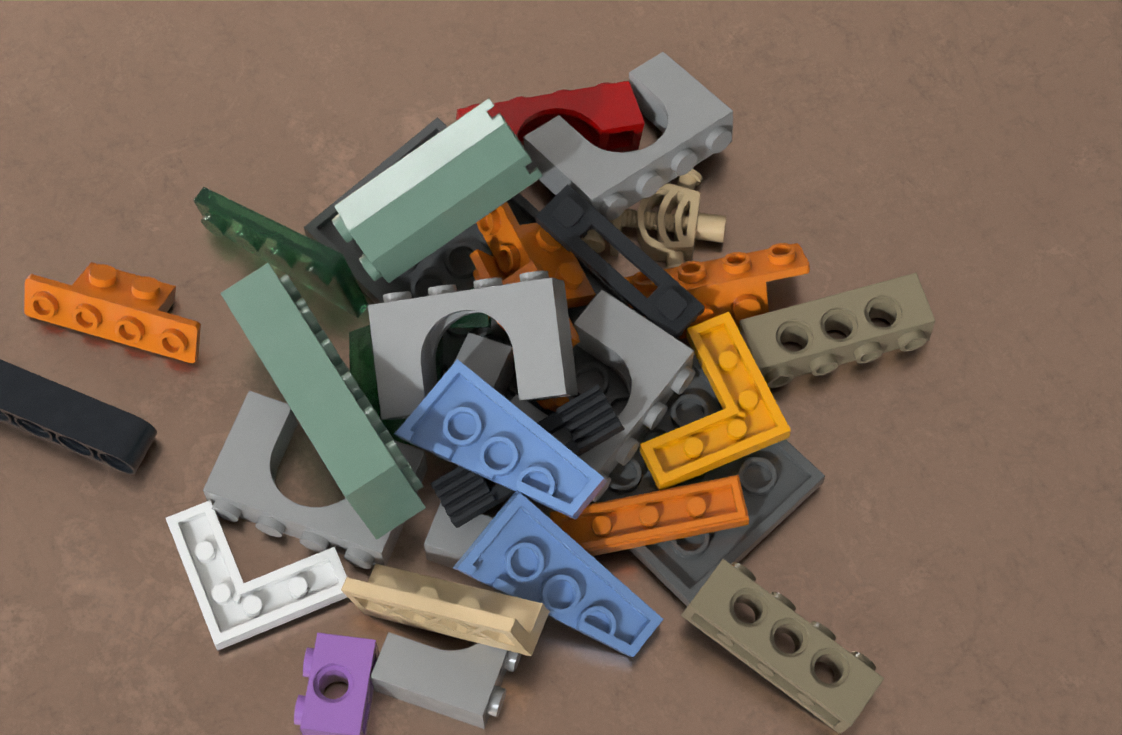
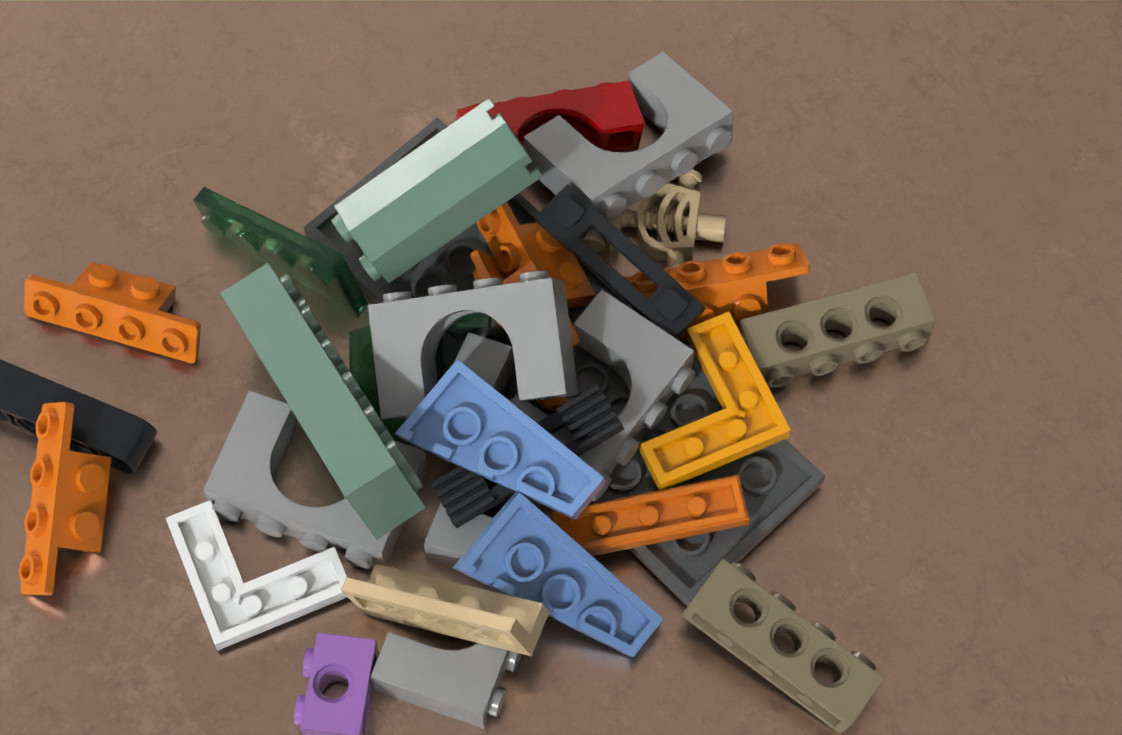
(65, 500): none -> orange bracket

